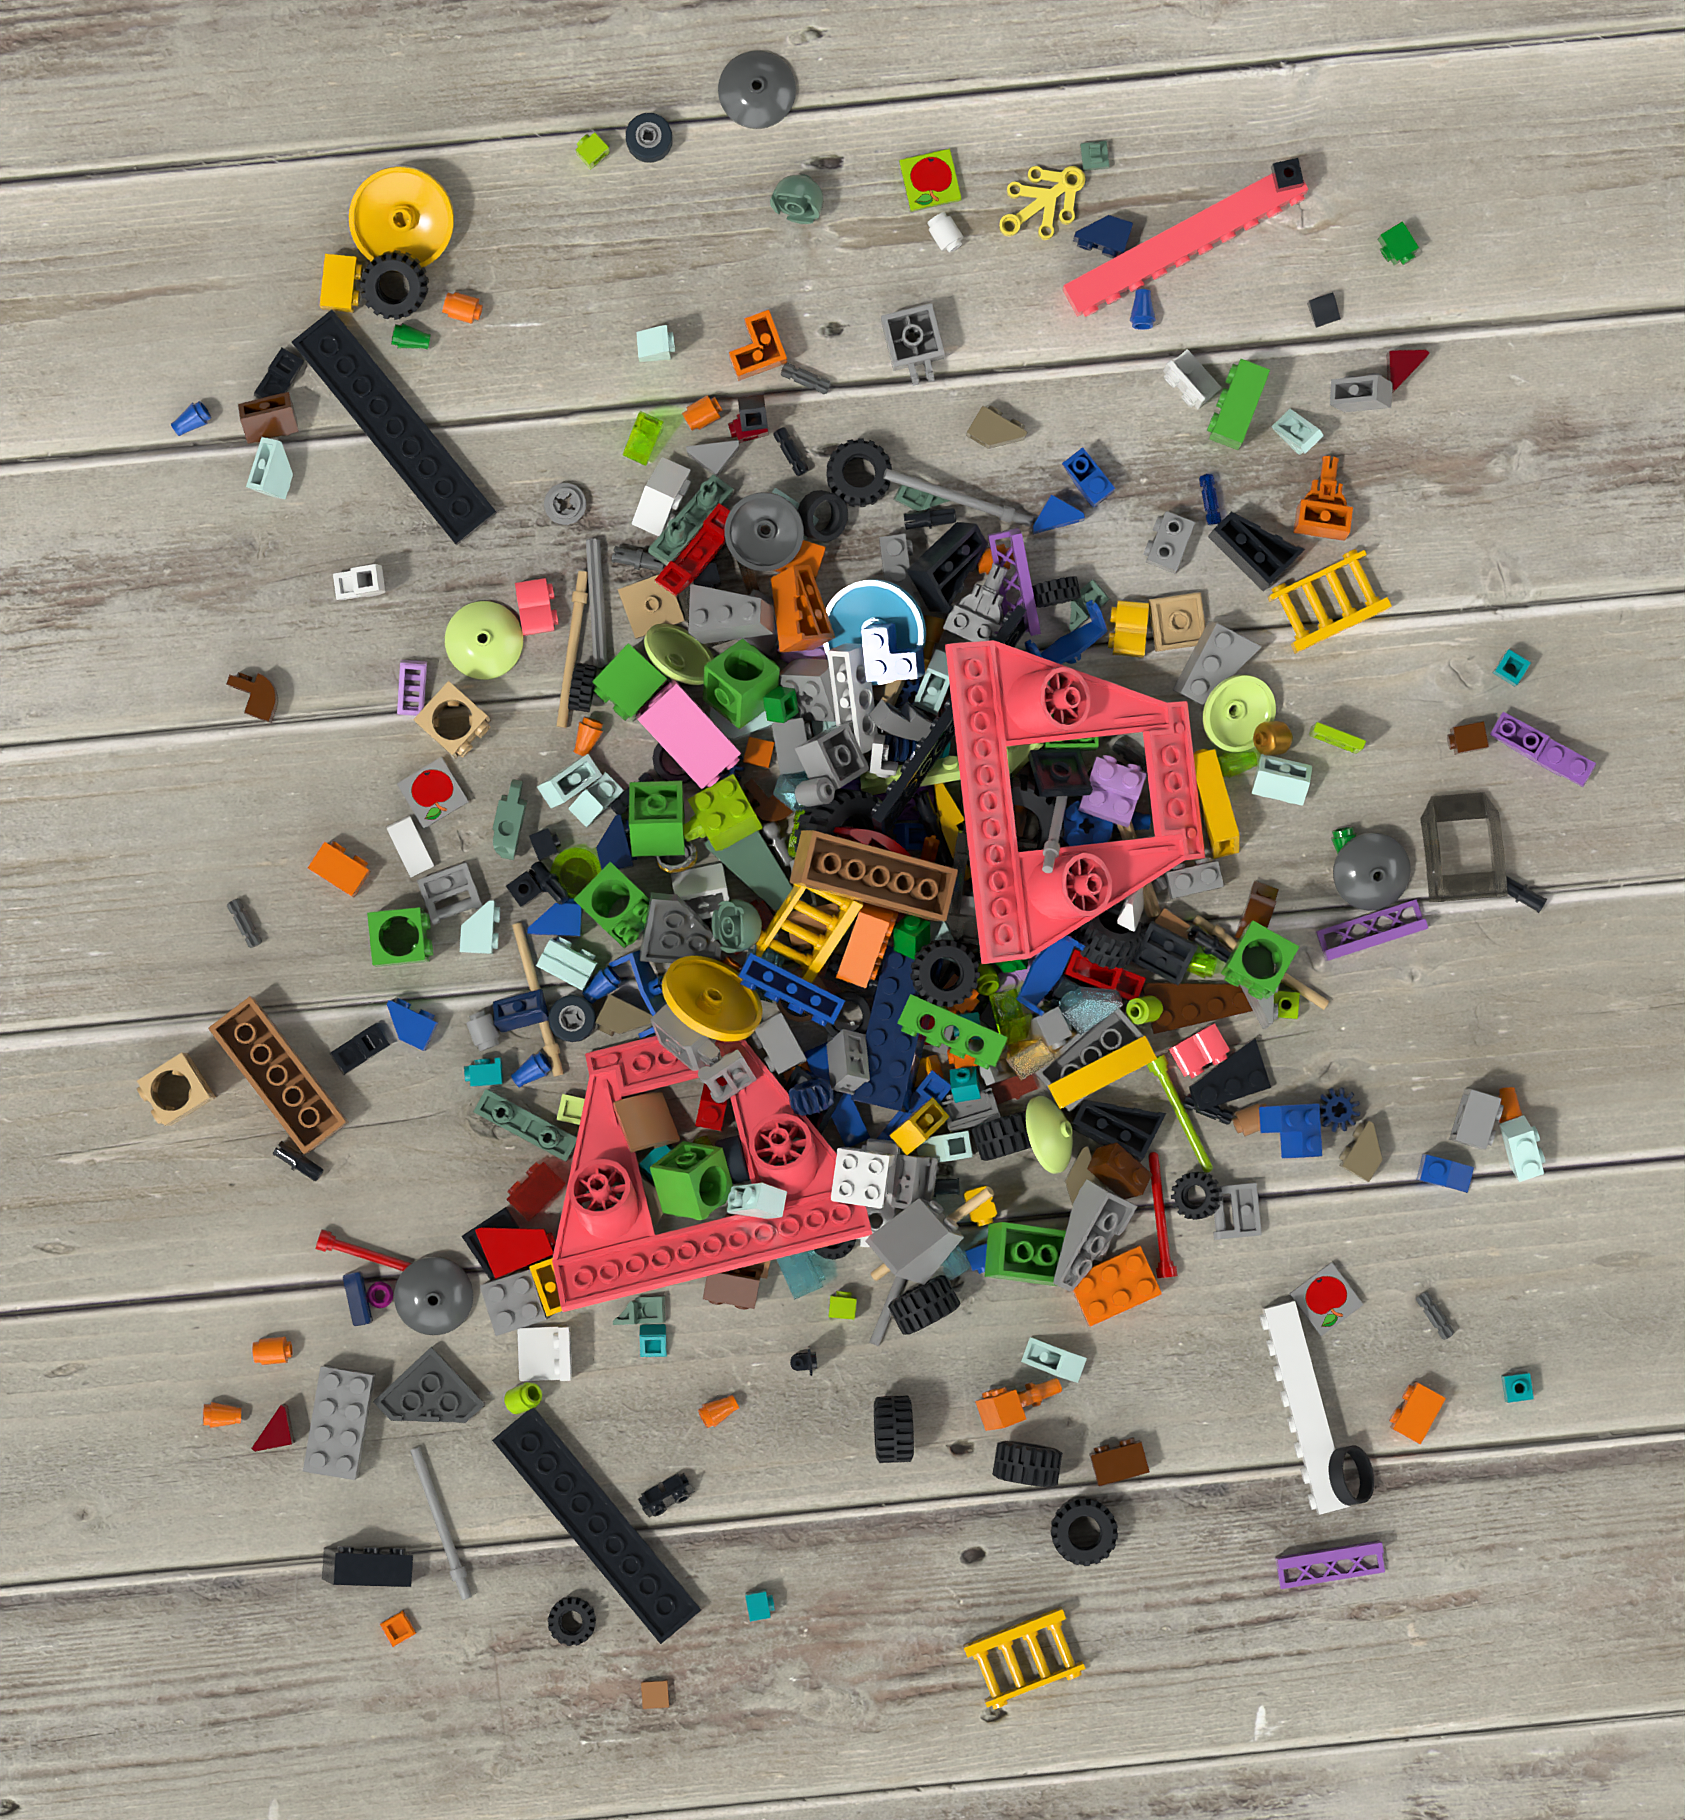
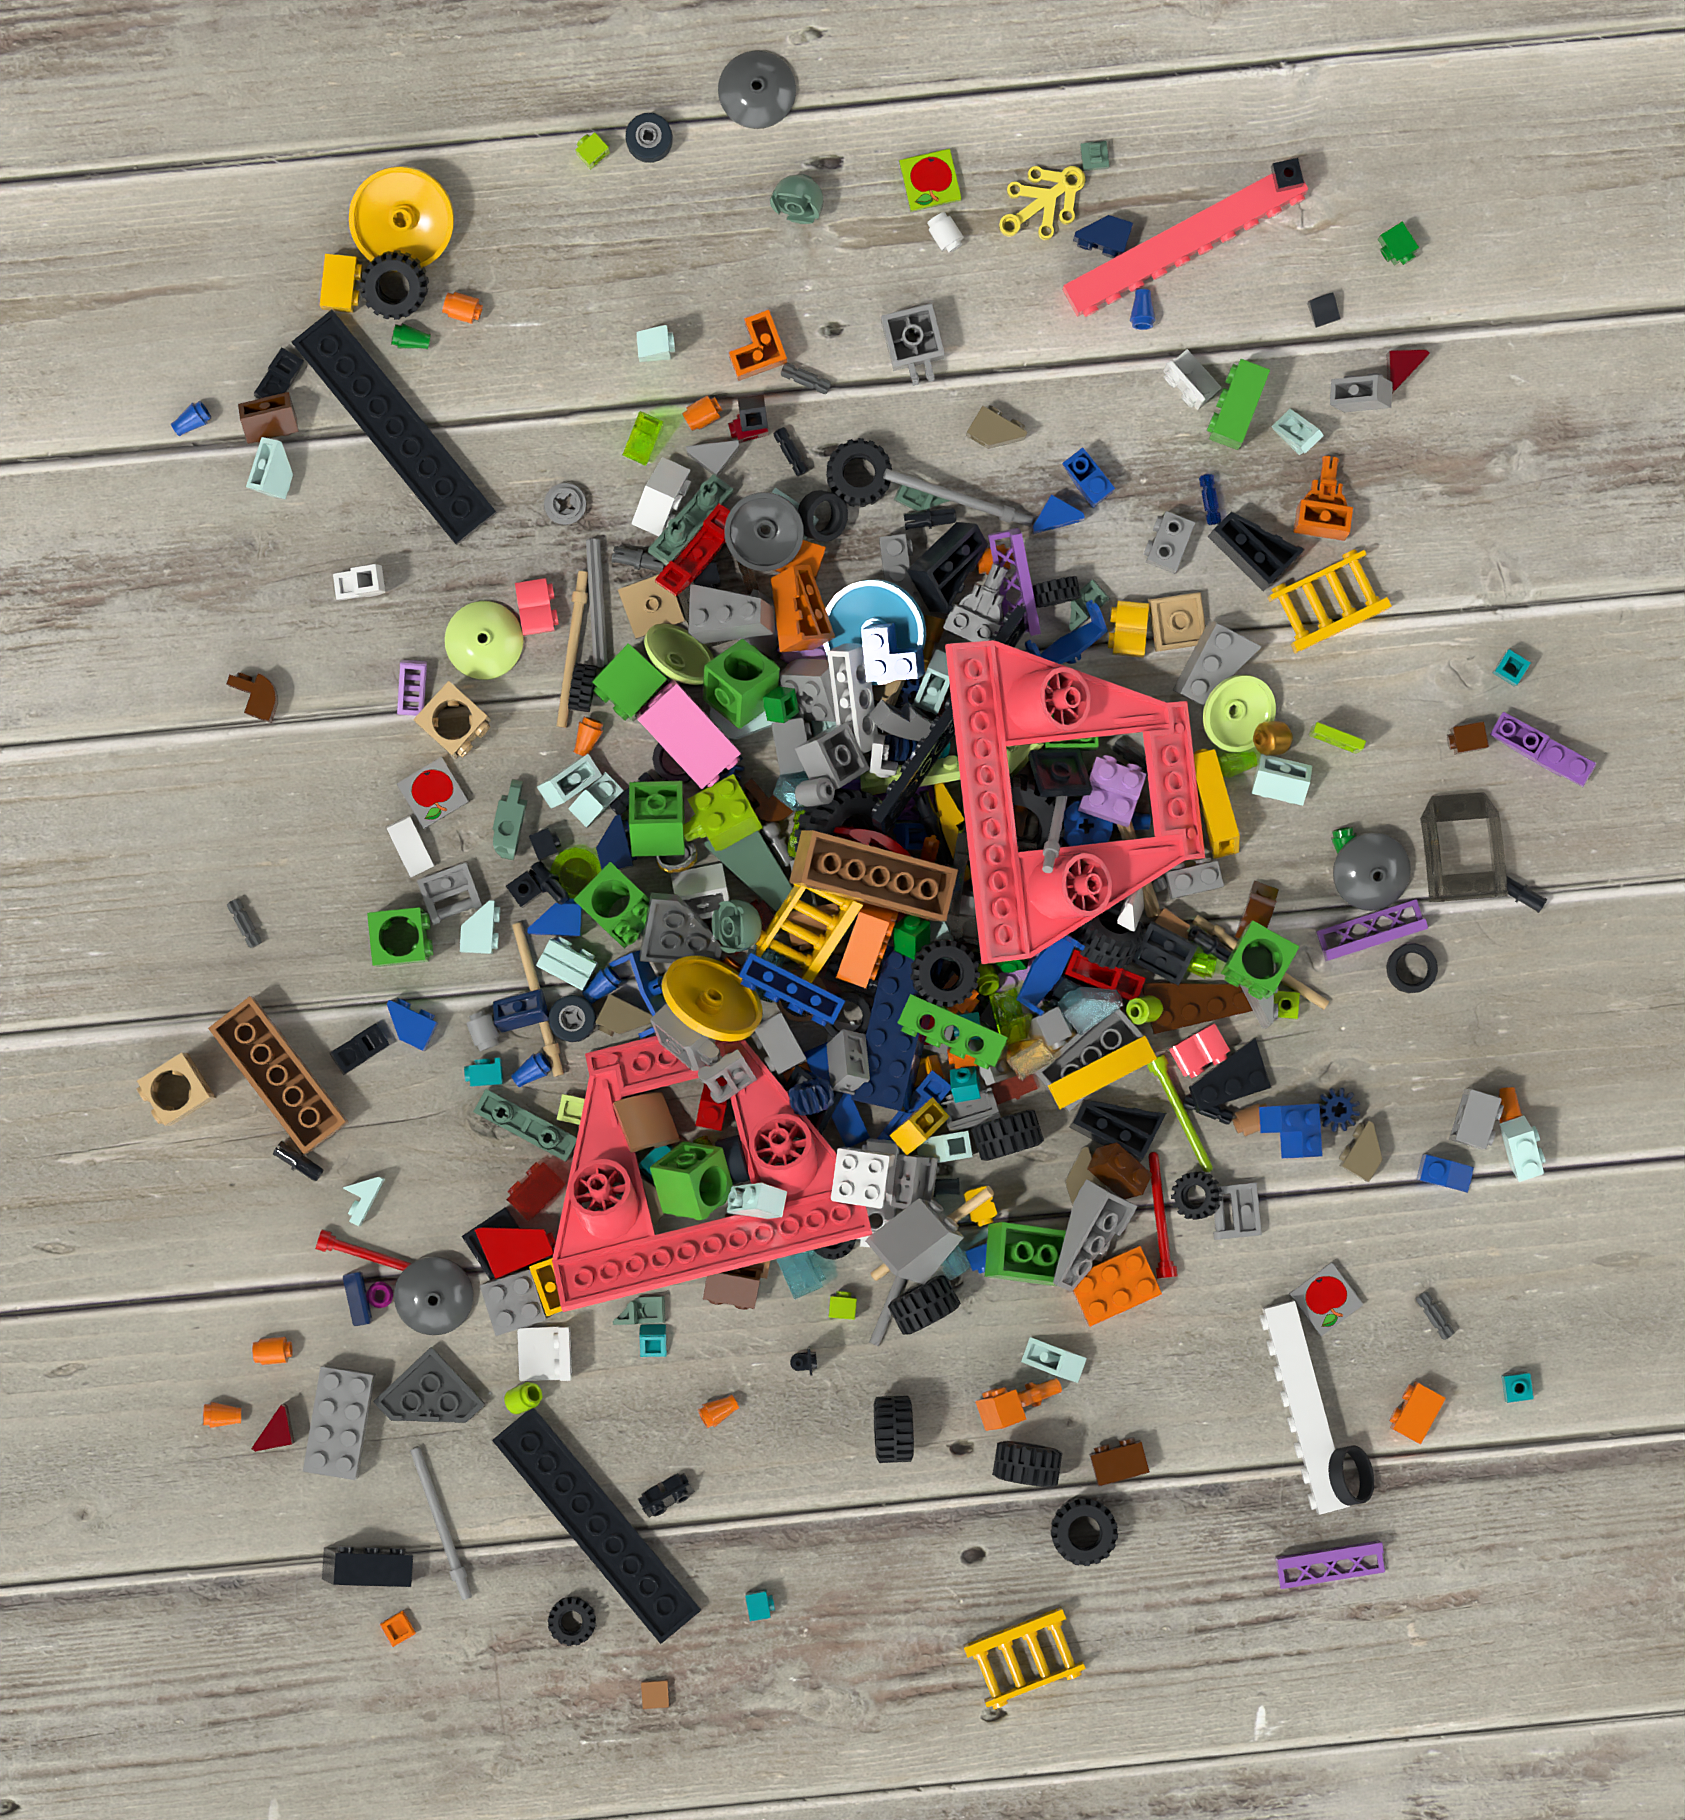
(340, 869): orange brick -> none
(367, 1192): none -> light aqua slope
(758, 752): orange tile -> none
(1049, 1134): yellowish green dish -> none
(1394, 978): none -> black tyre

